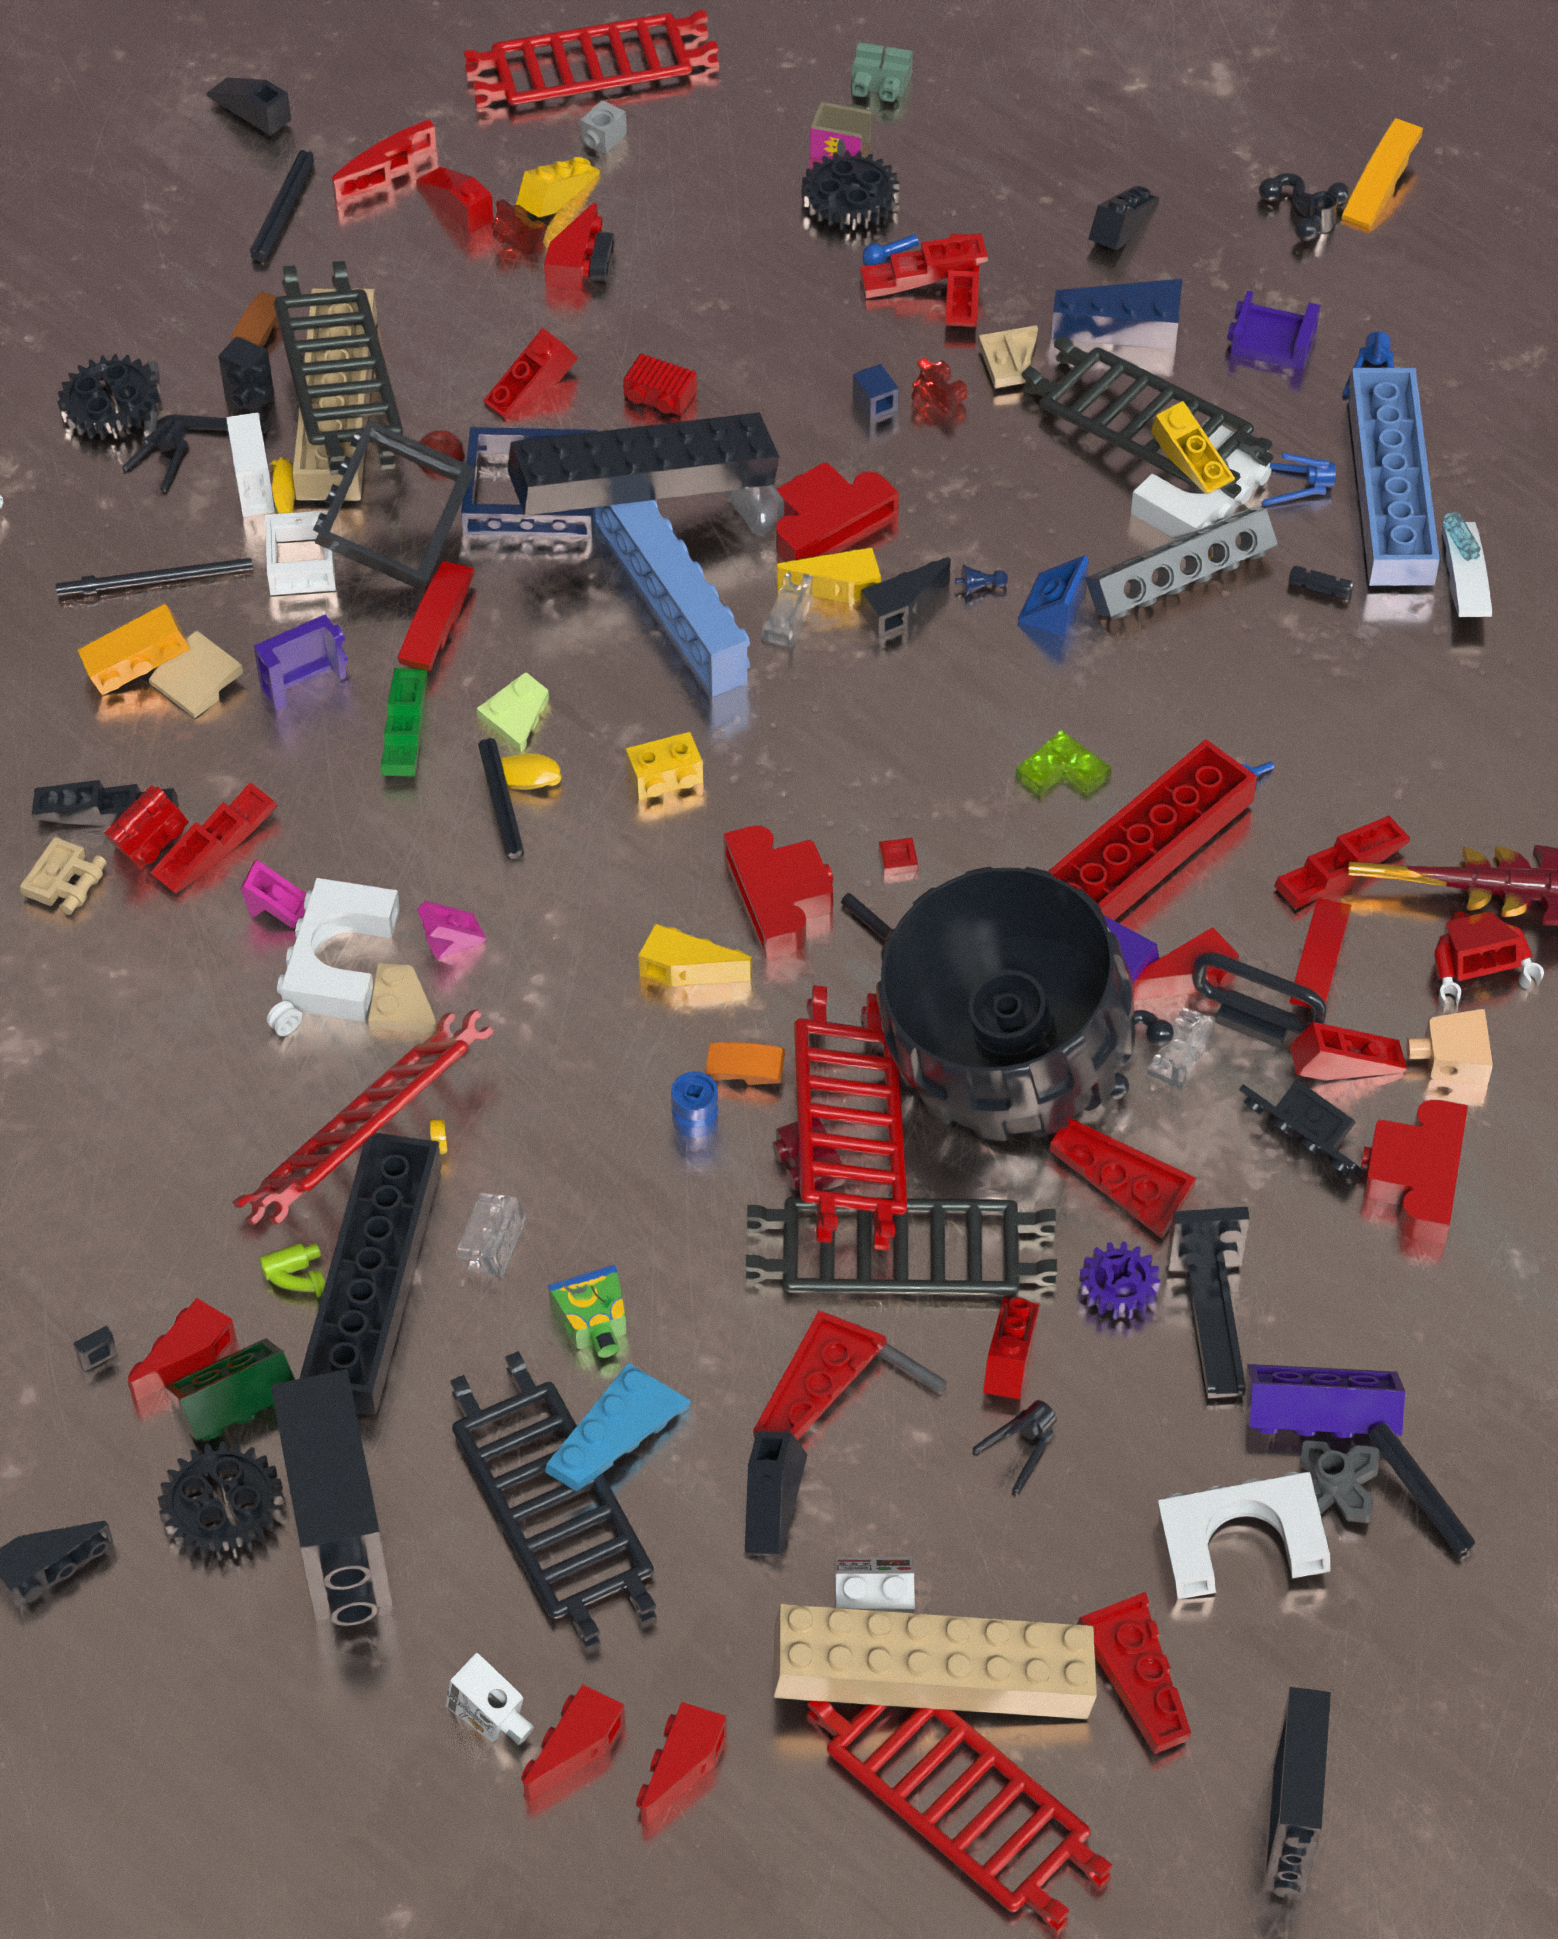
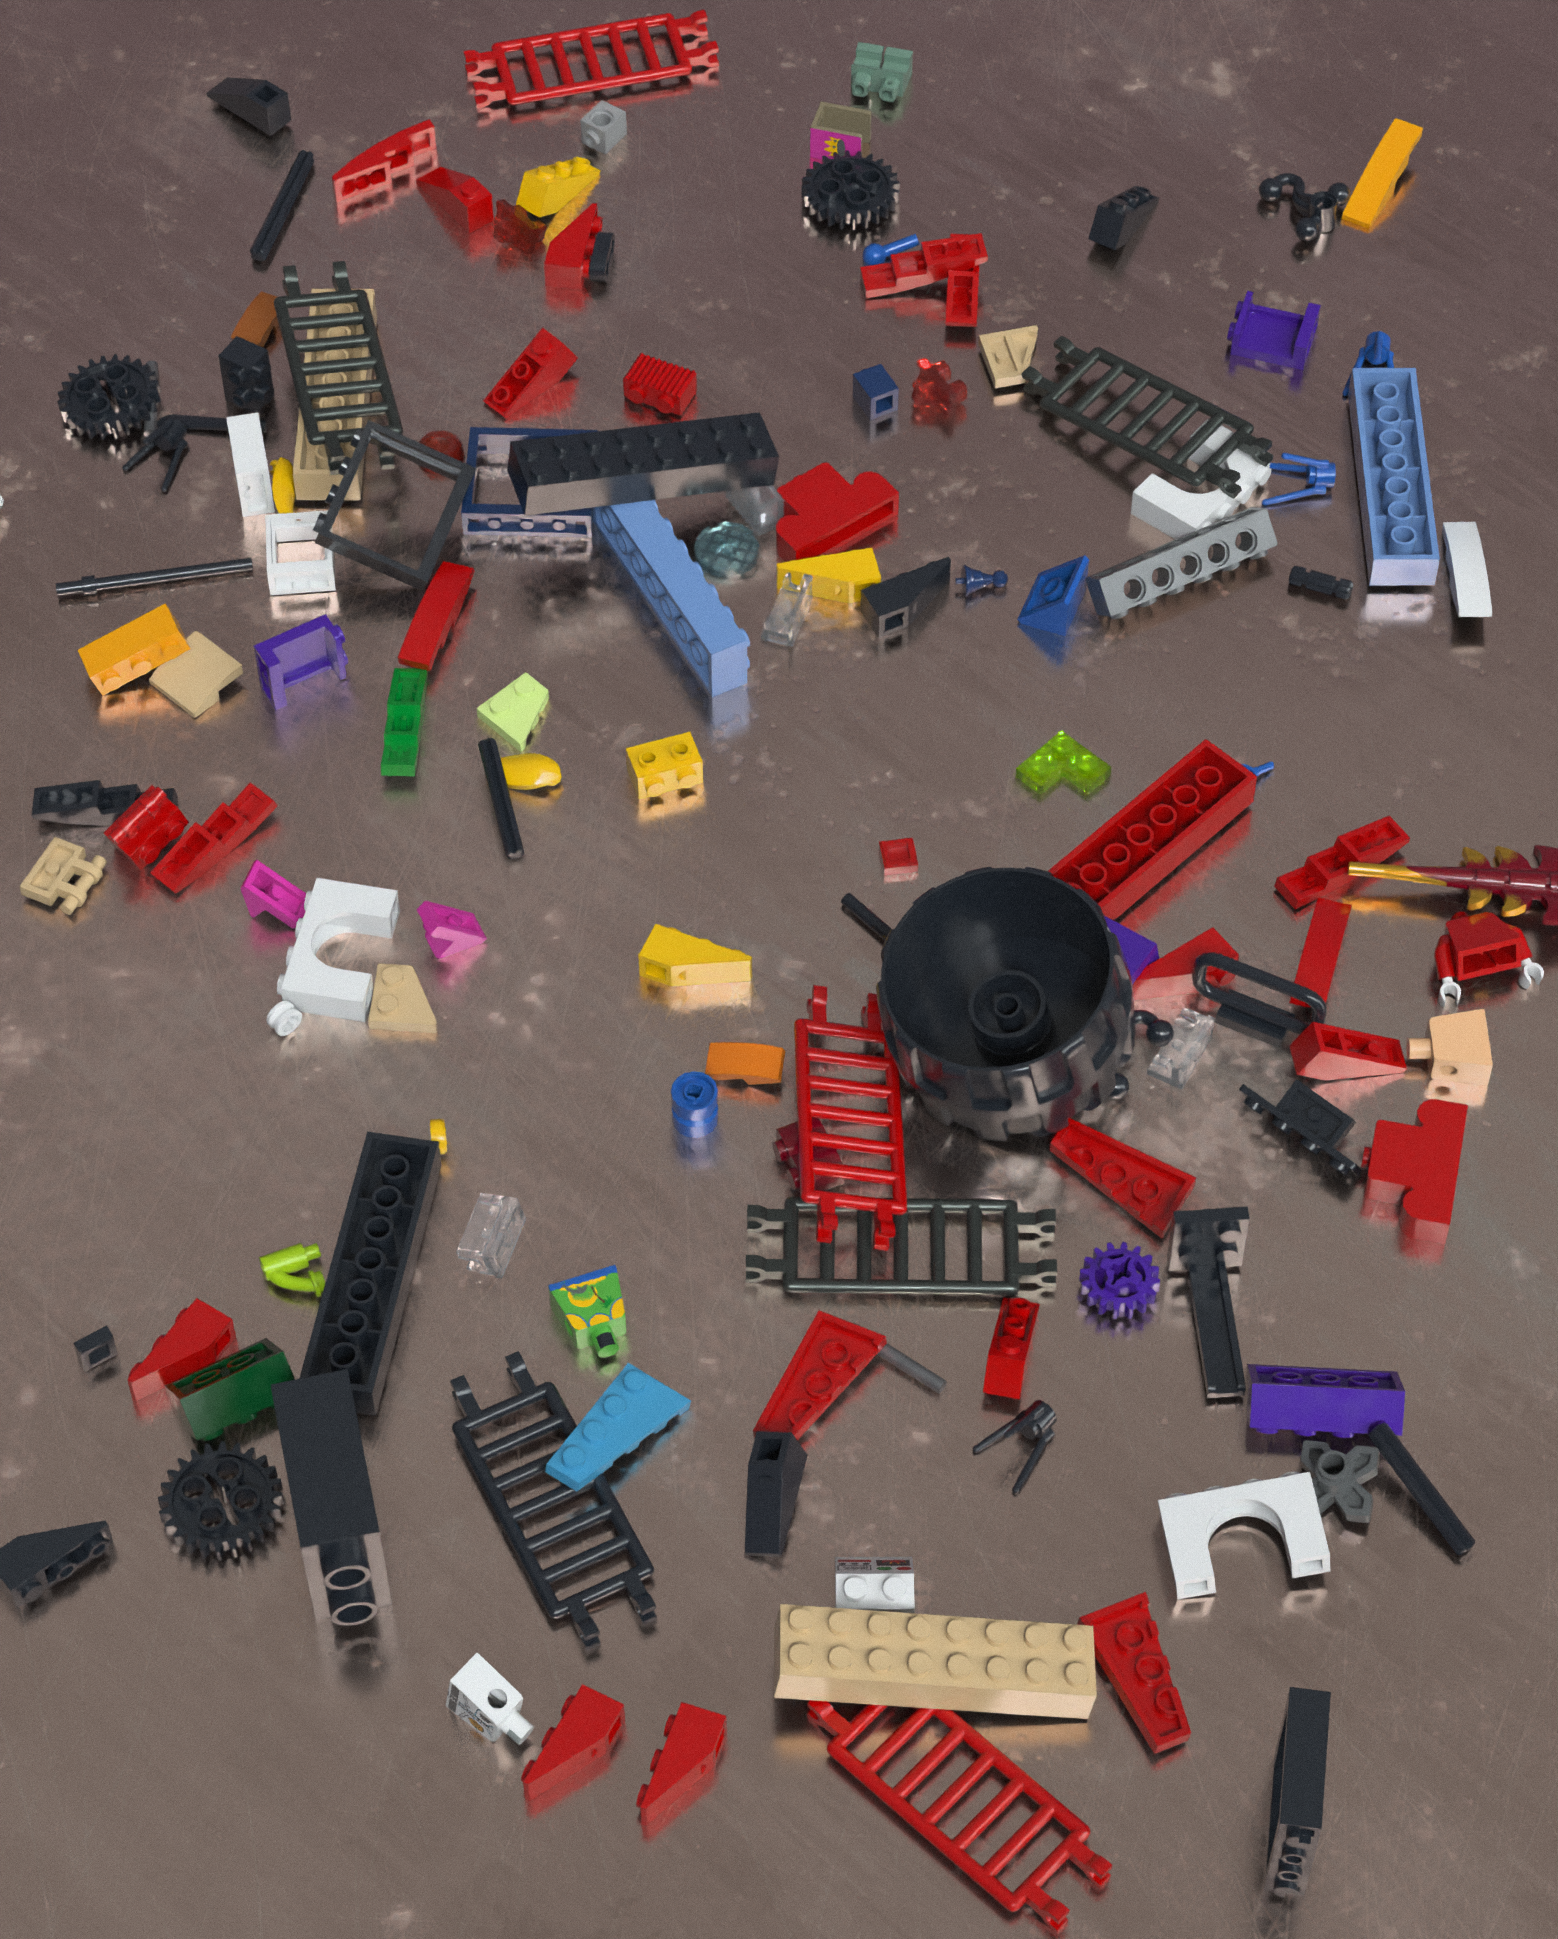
(285, 1190): red bar -> none
(726, 550): none -> clear light blue tile
(778, 886): red brick -> none
(1120, 314): dark blue wedge -> none
(1190, 448): yellow slope -> none
(1462, 536): clear light blue axle -> none

